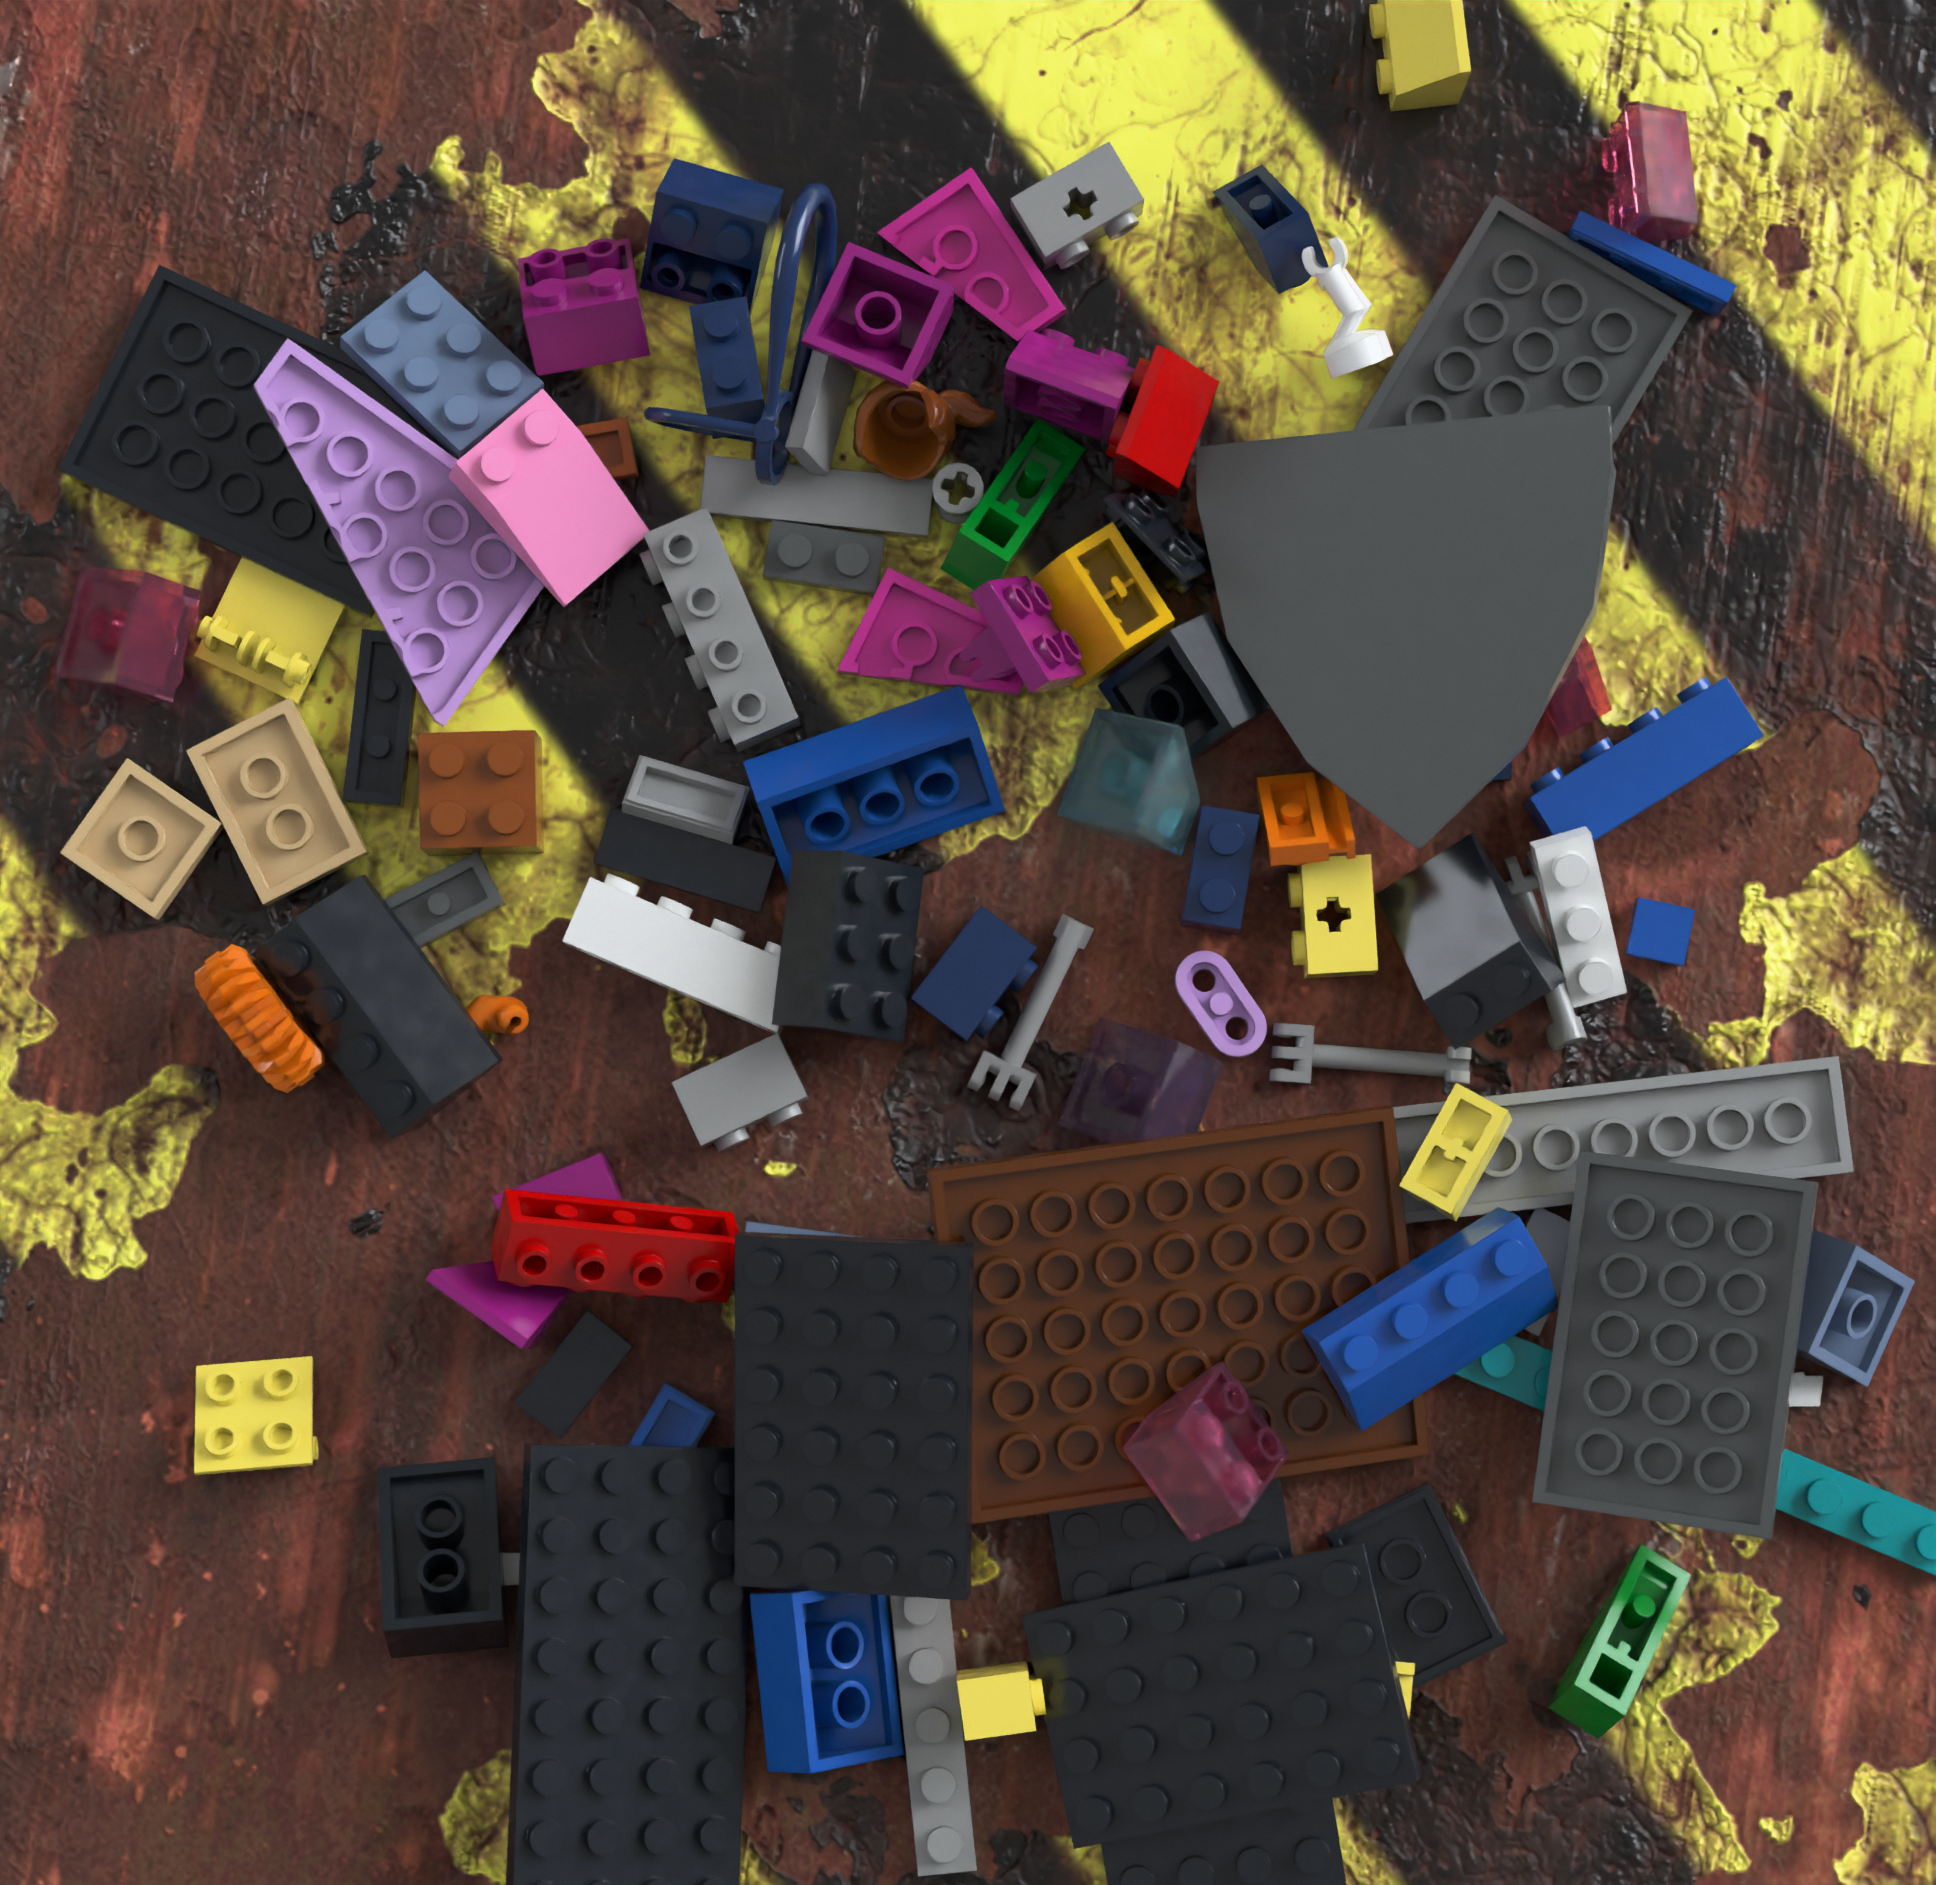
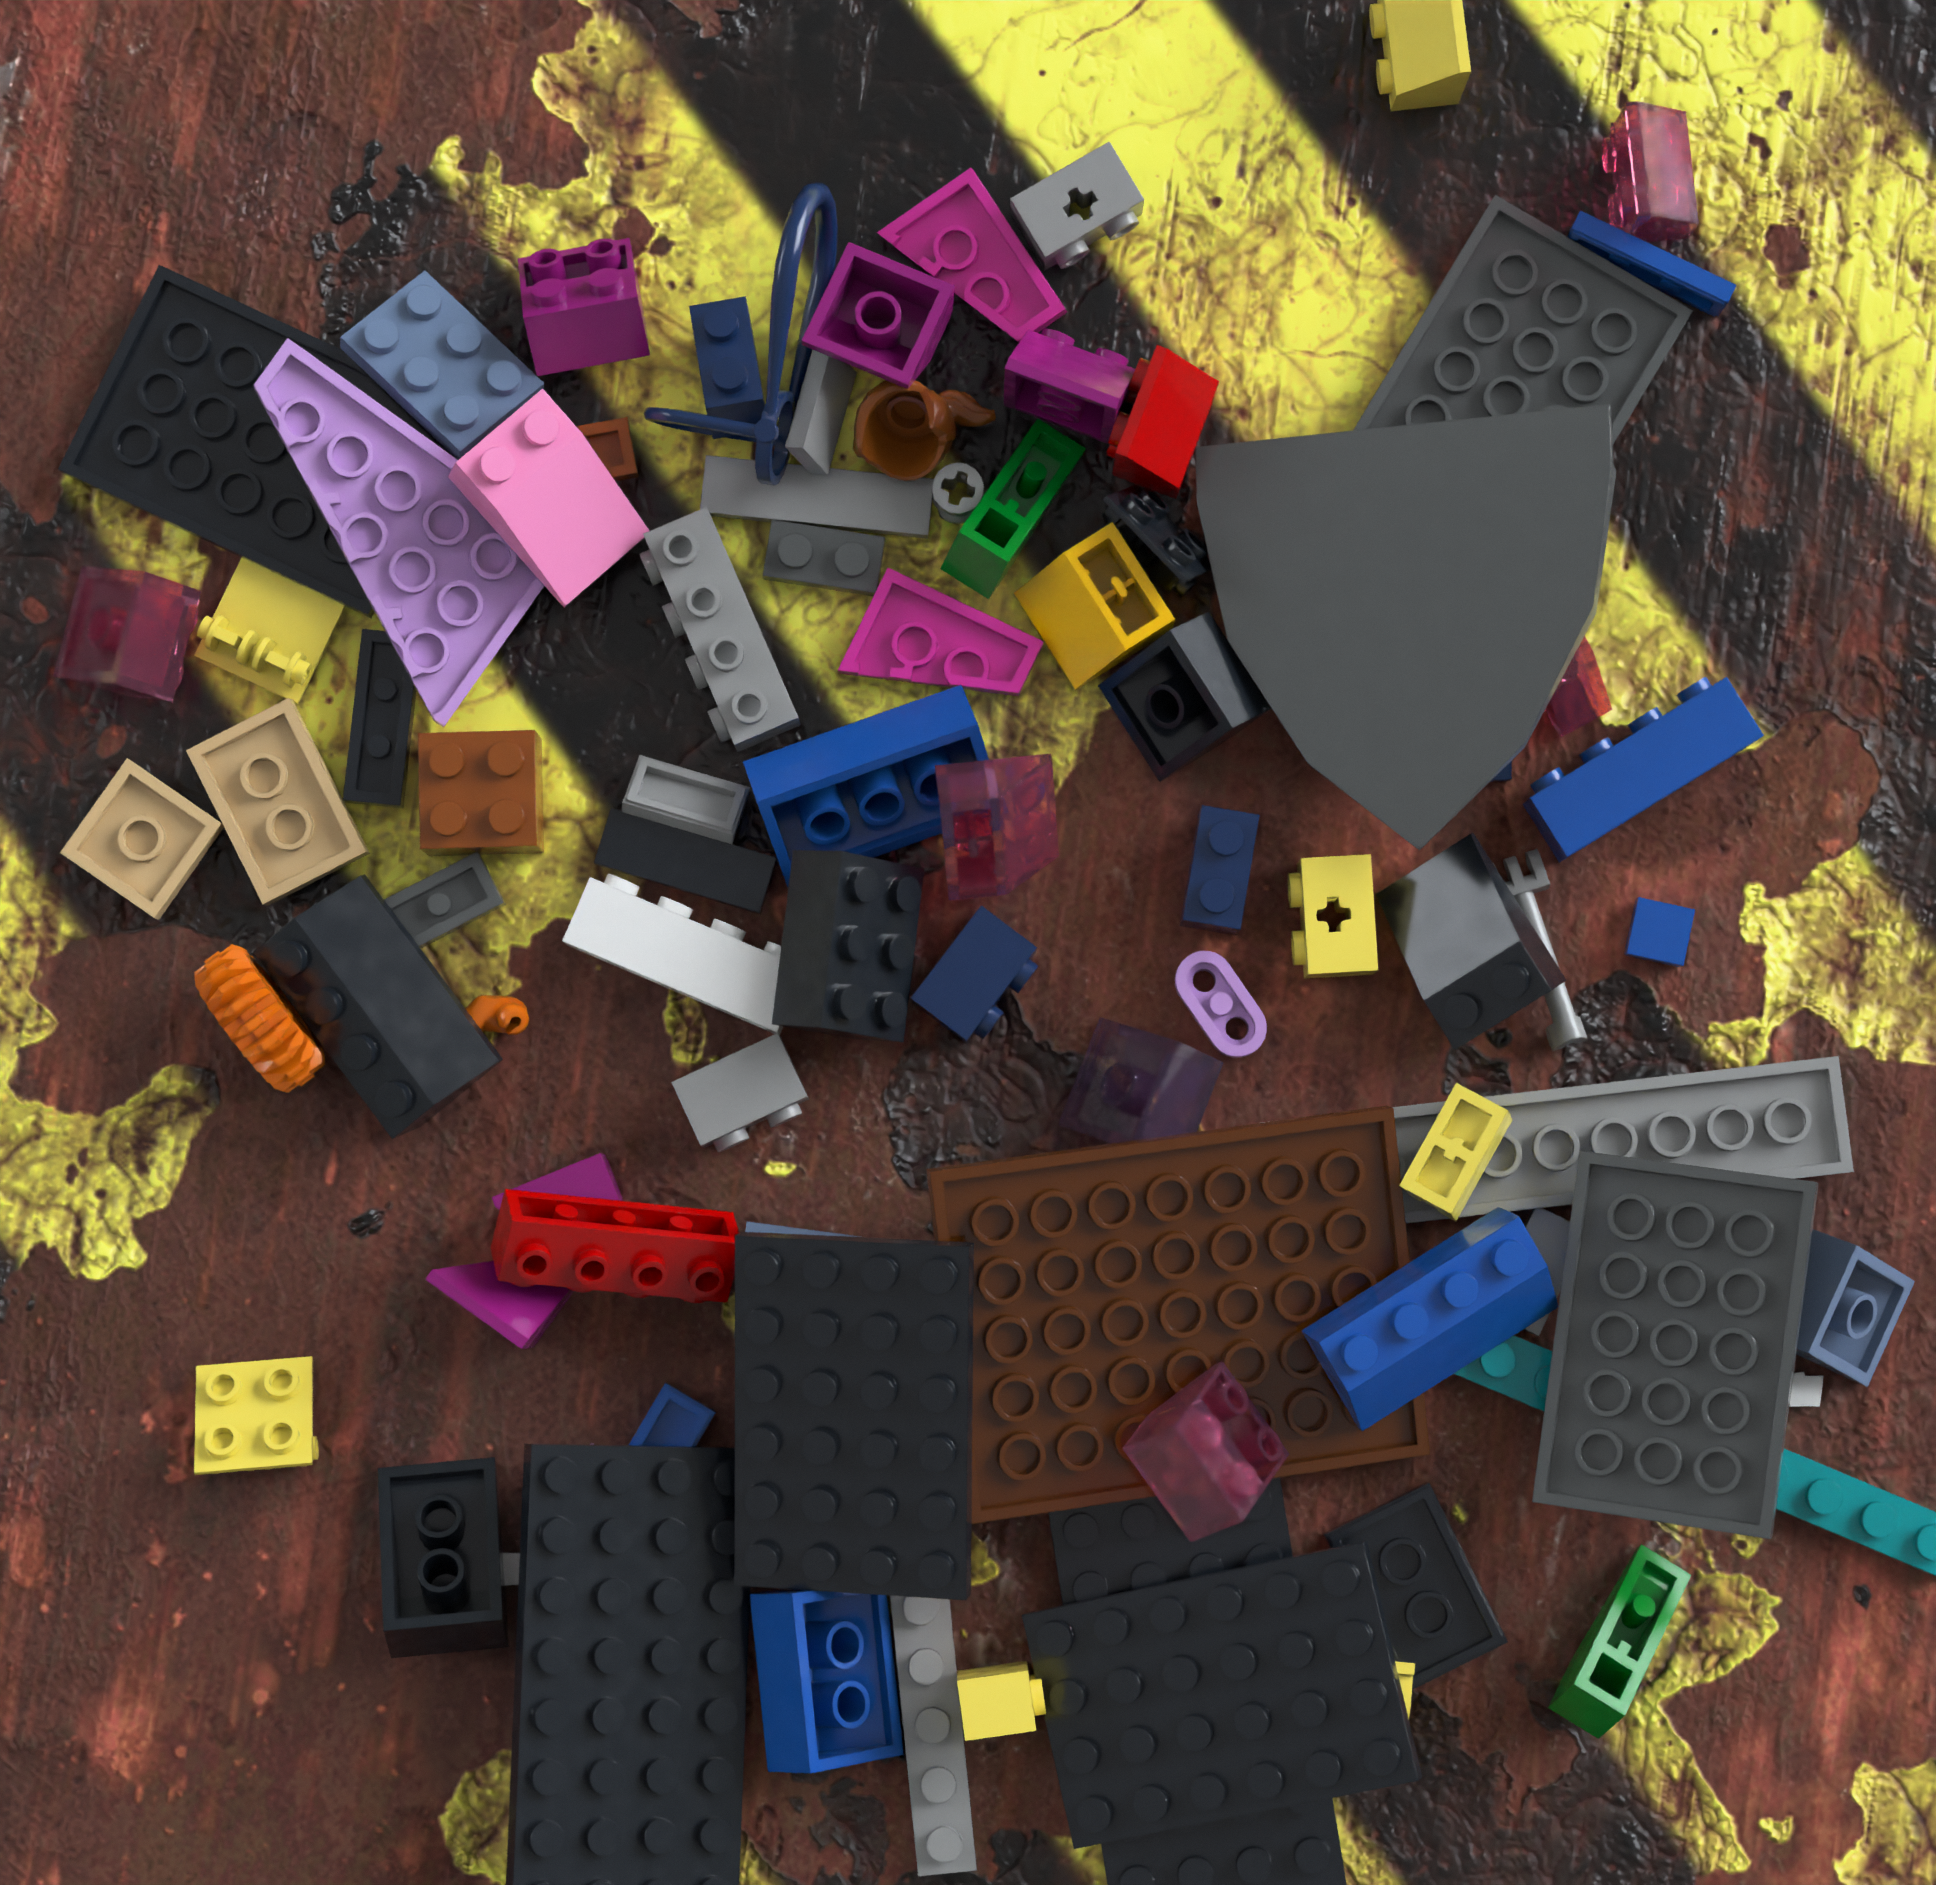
(574, 1374): black tile -> none
(709, 235): dark blue slope -> none
(996, 823): none -> clear pink slope
(1022, 637): magenta plate -> none
(1070, 936): light grey hinge -> none
(1134, 782): clear light blue slope -> none
(1270, 227): dark blue slope -> none
(1304, 819): orange plate -> none
(1306, 1054): light grey hinge -> none
(1348, 348): white piece -> none
(1578, 916): white plate -> none

